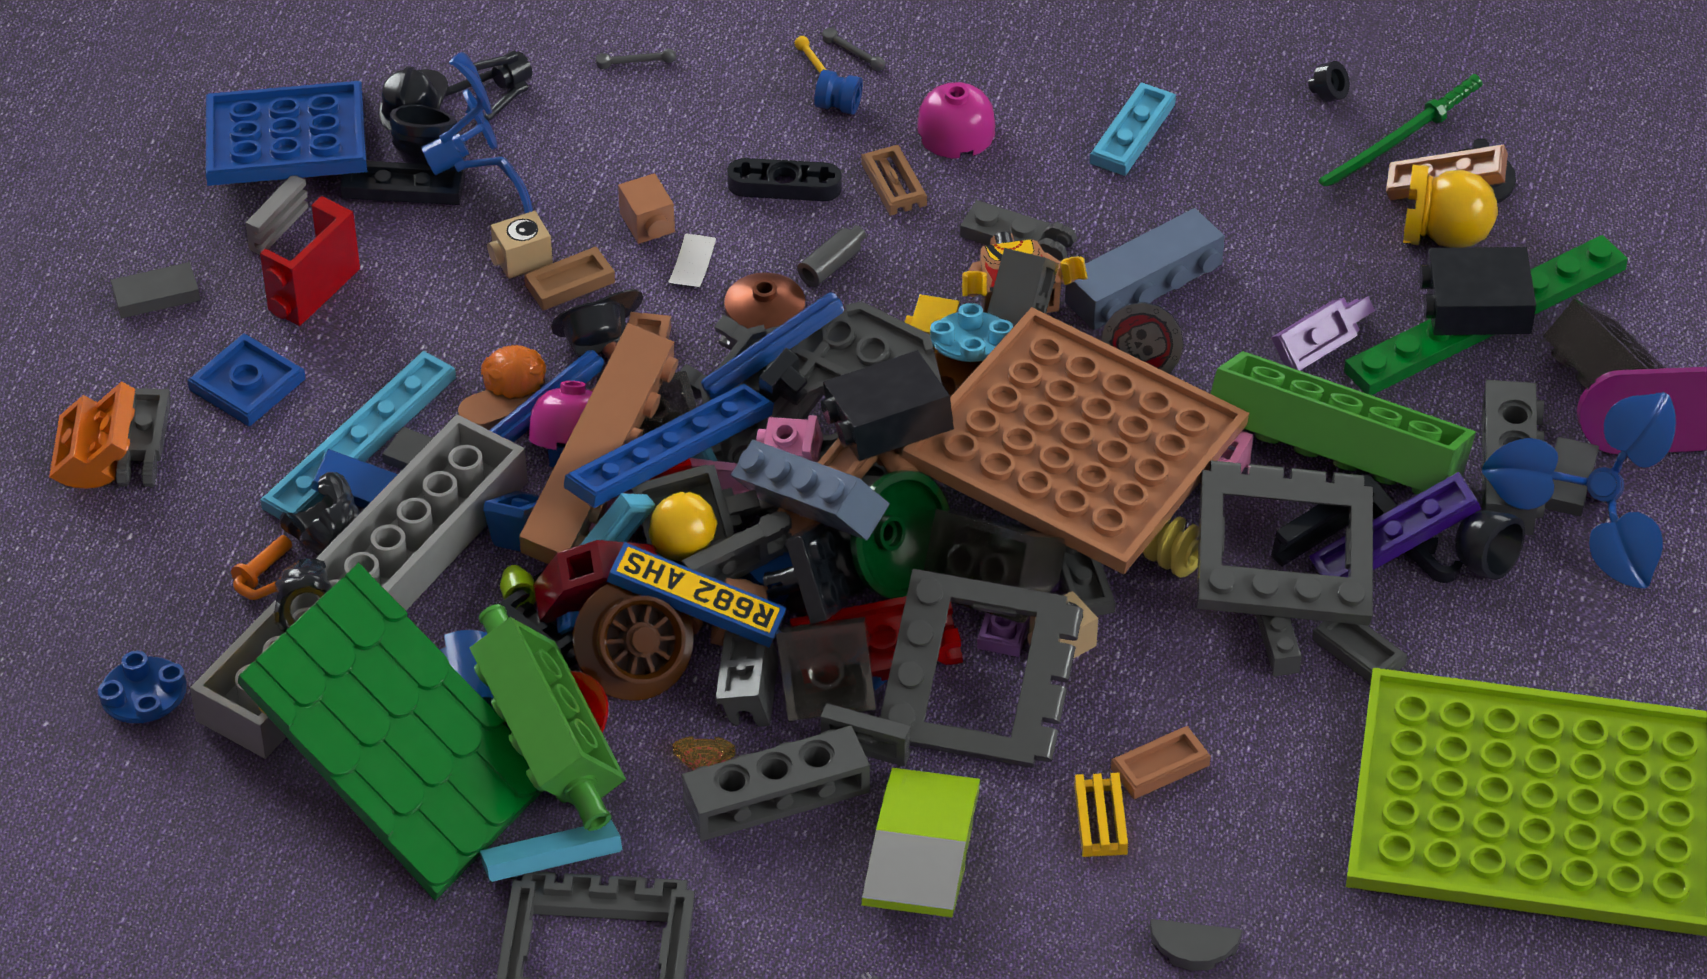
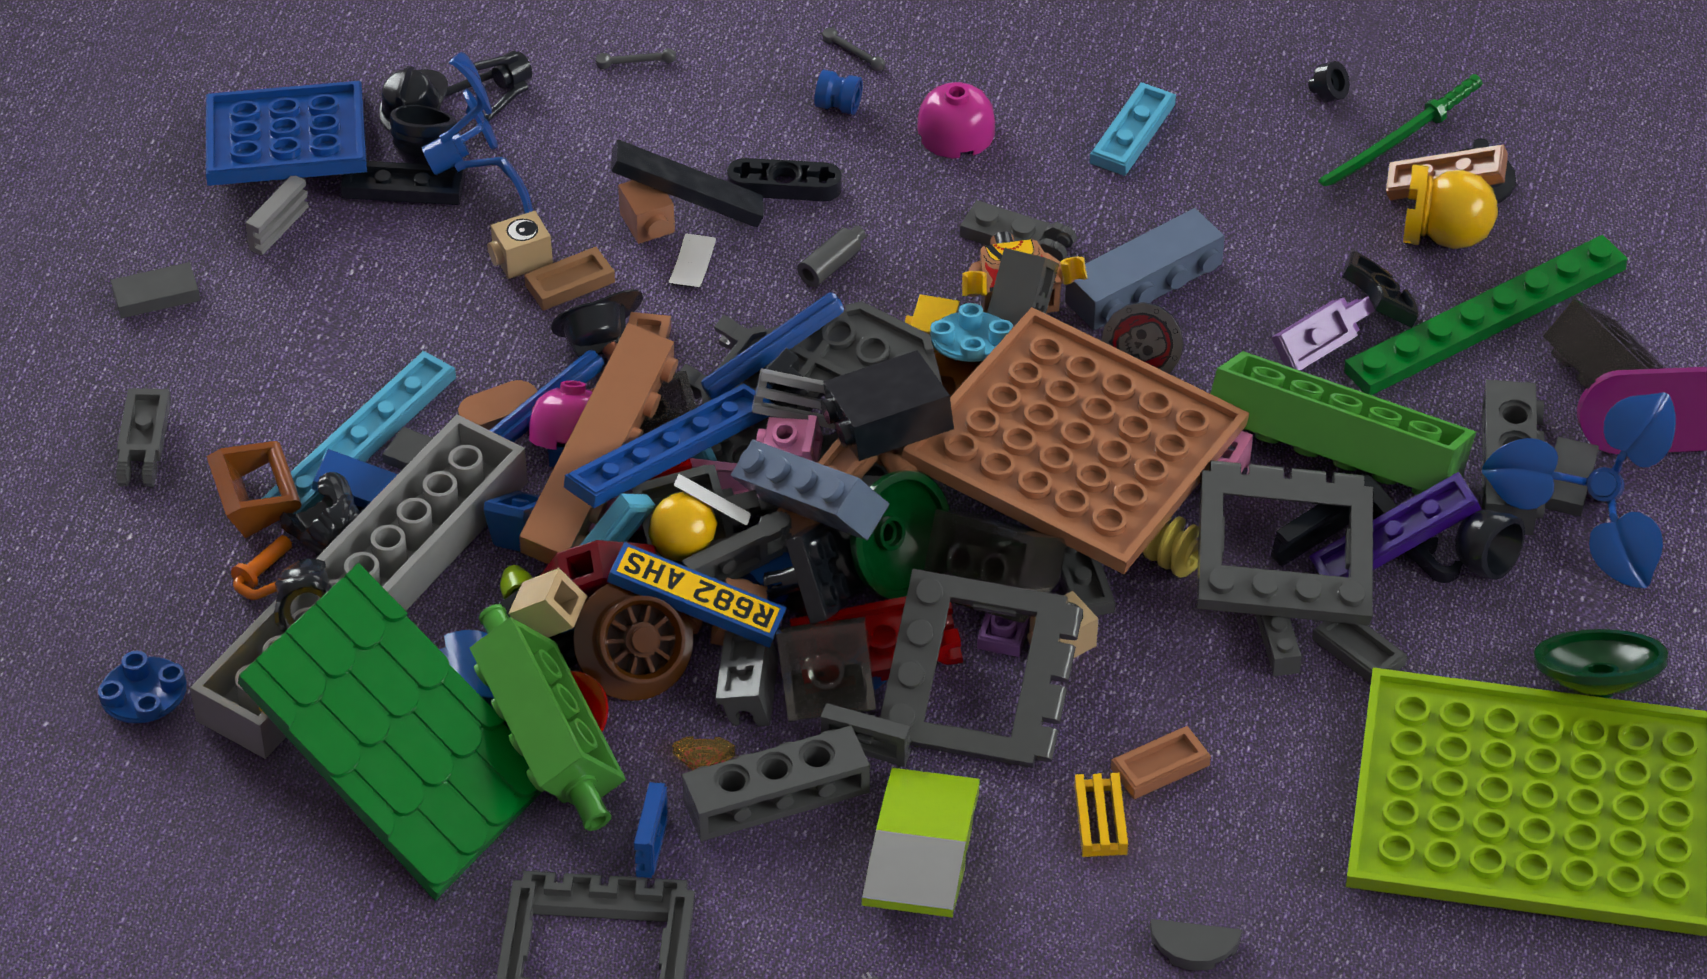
(93, 439): orange brick -> none
(228, 468): none -> dark orange tile
(246, 379): blue tile -> none
(306, 282): red panel -> none
(513, 371): orange hair -> none
(548, 603): none -> tan brick
(549, 851): medium azure tile -> none
(651, 830): none -> blue tile
(687, 183): none -> black tile
(712, 499): none -> white sticker
(764, 300): copper dish -> none
(786, 412): none -> light grey tile
(802, 44): yellow hinge -> none
(902, 199): medium nougat tile -> none
(1381, 289): none -> black tile
(1478, 291): black brick -> none
(1601, 660): none -> dark green dish

